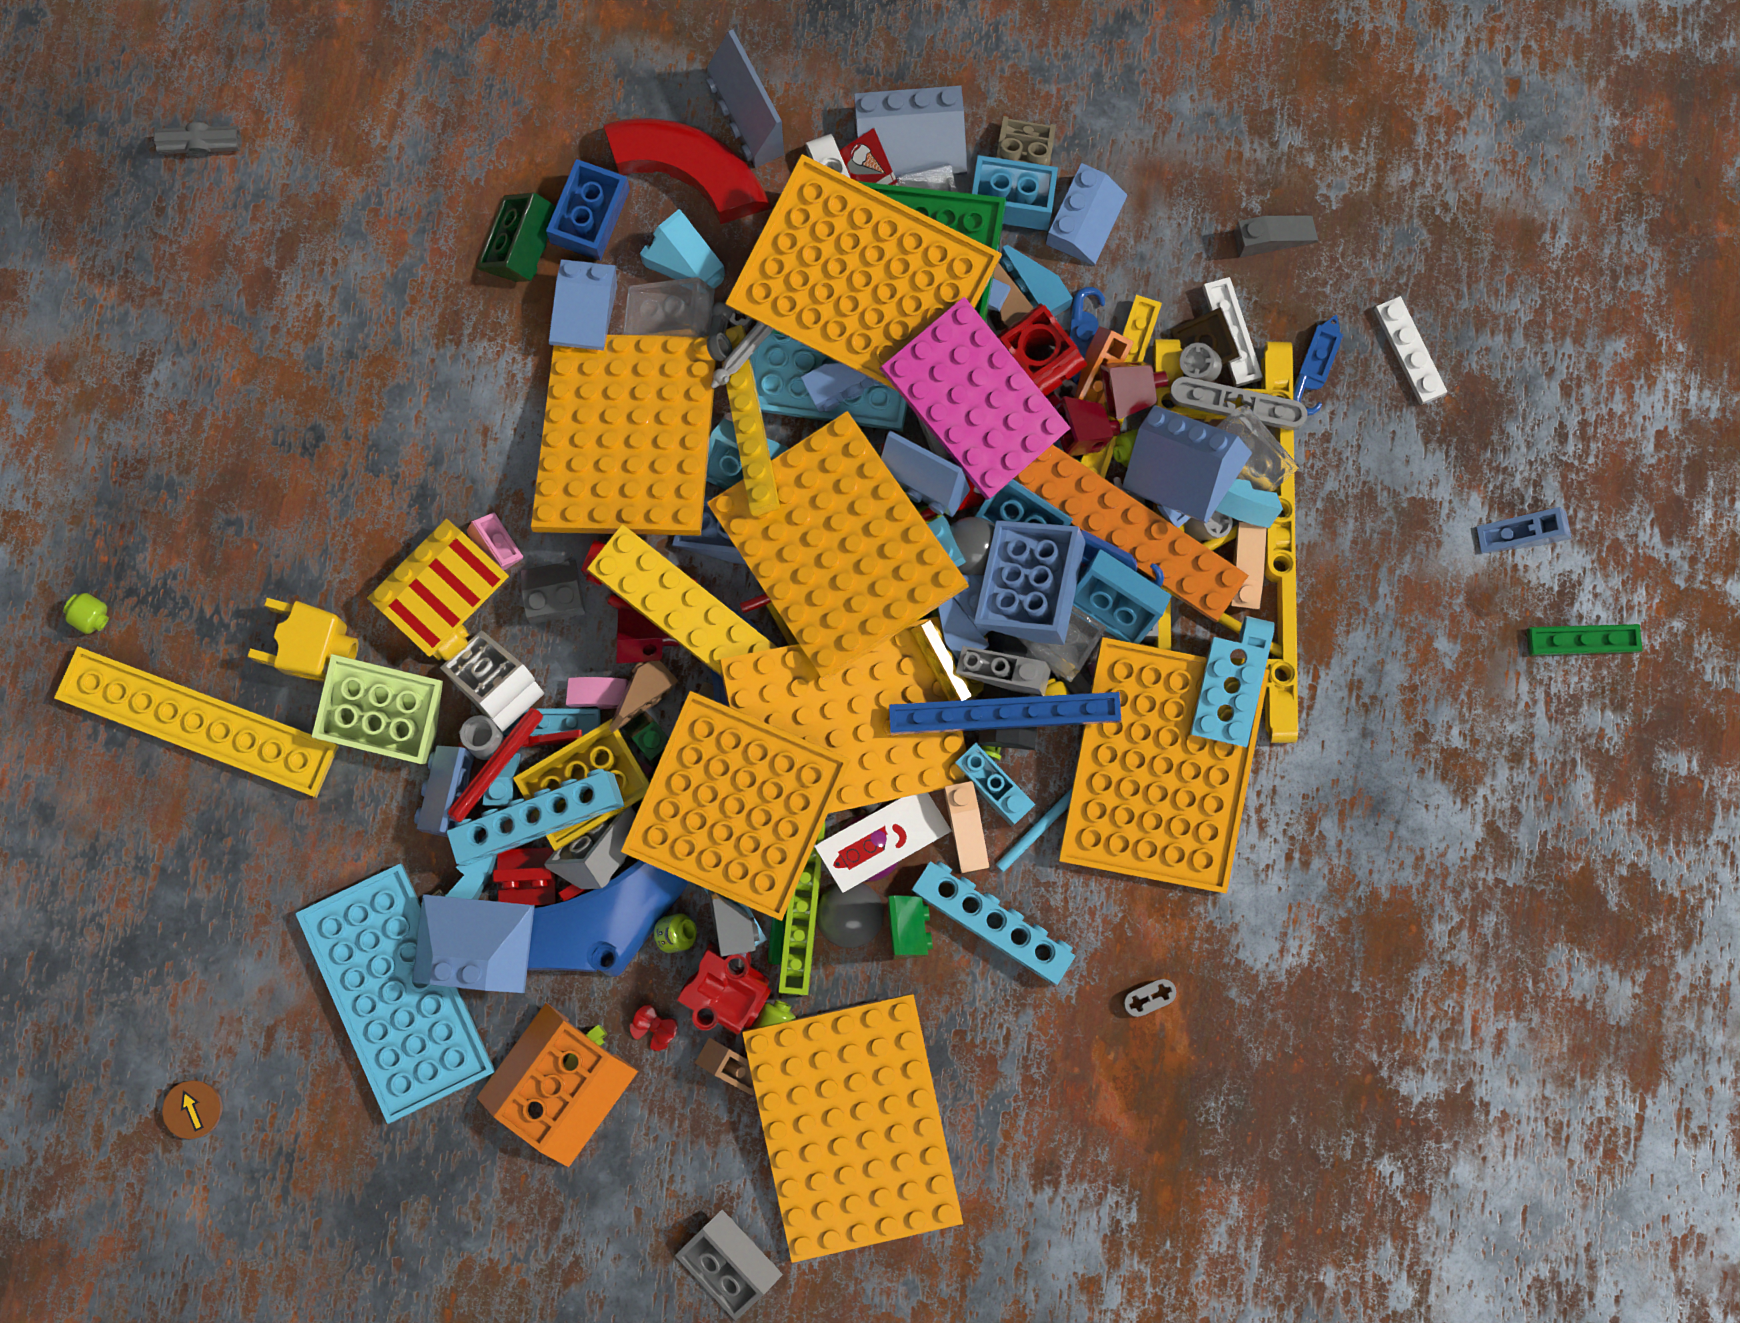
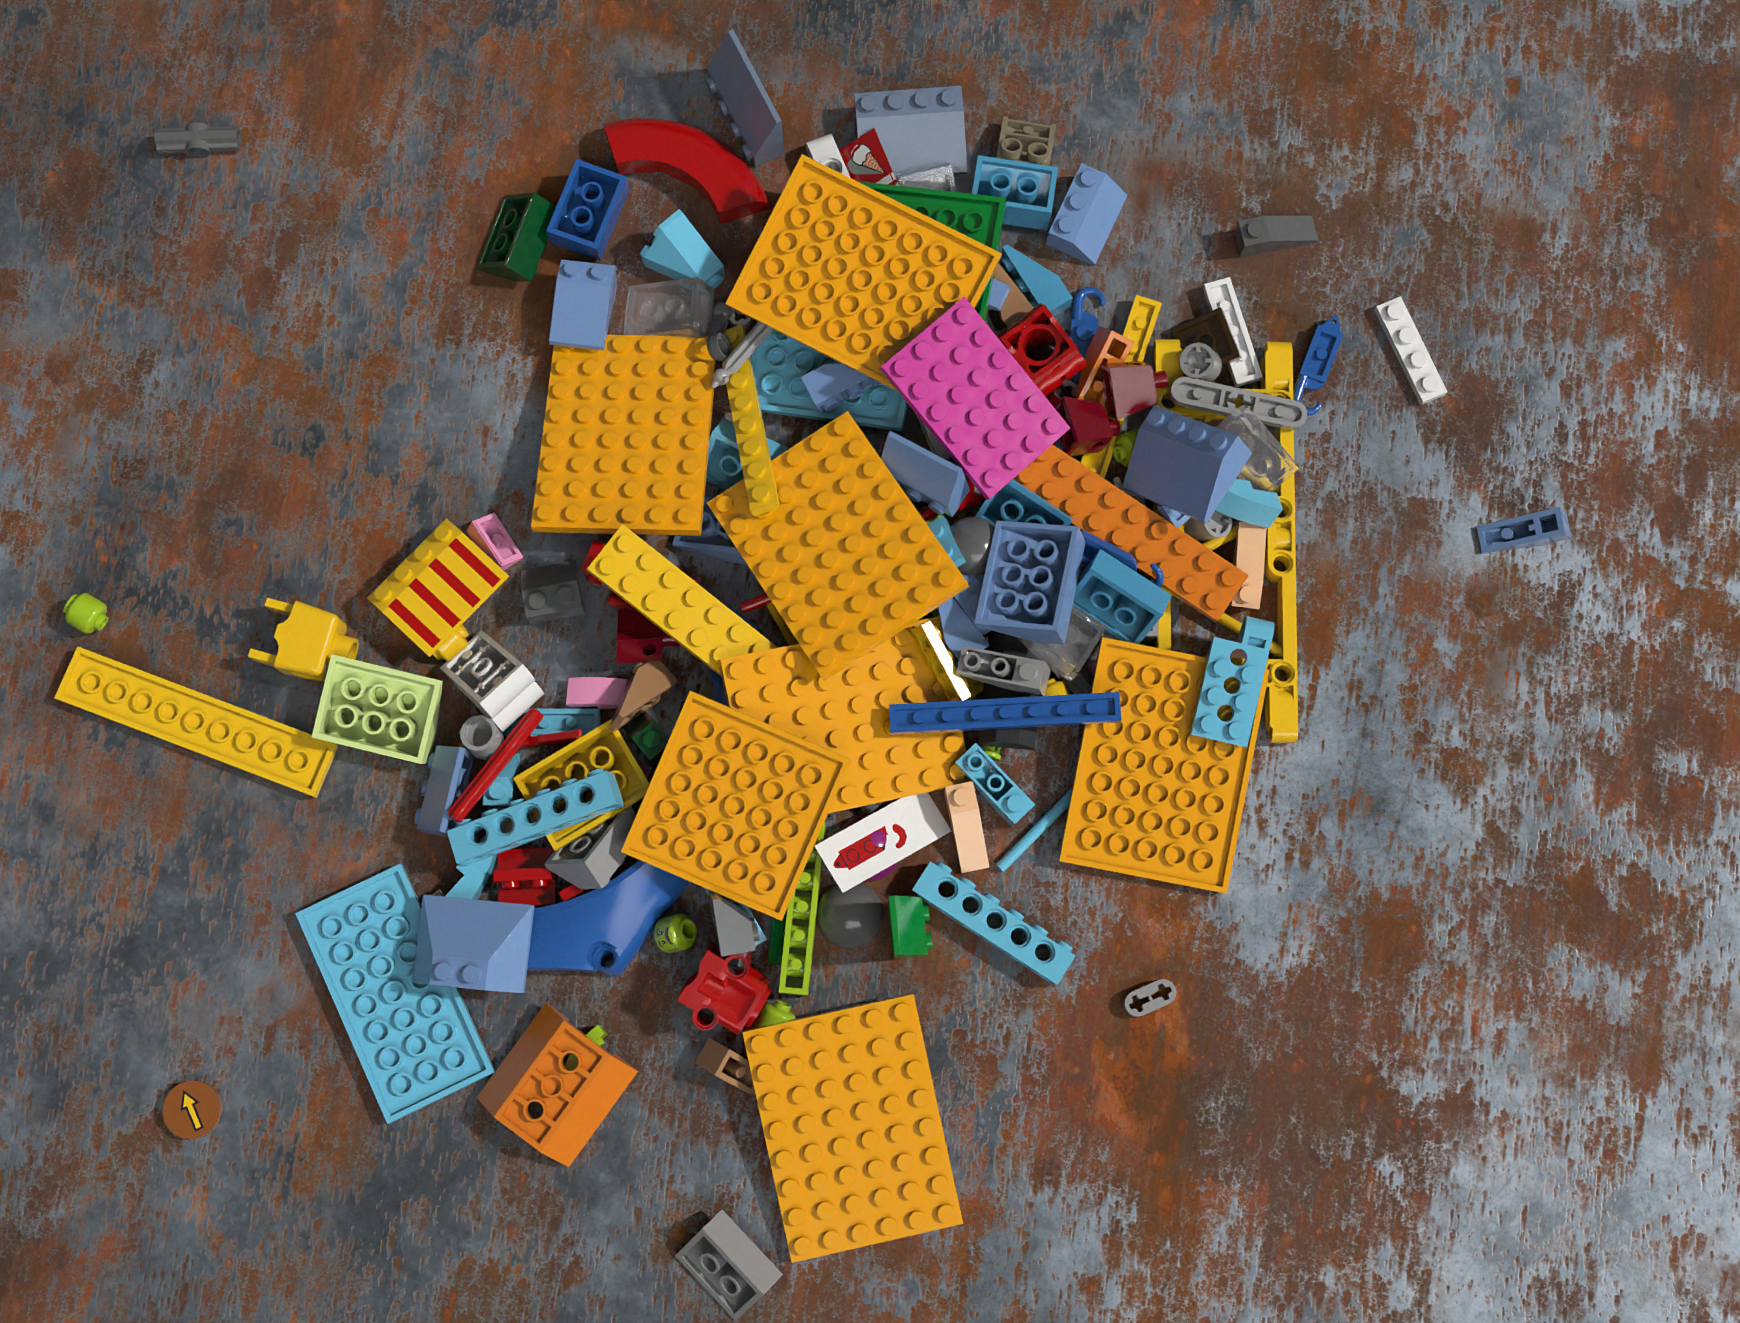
(663, 1029): red piece -> none
(1584, 640): green tile -> none

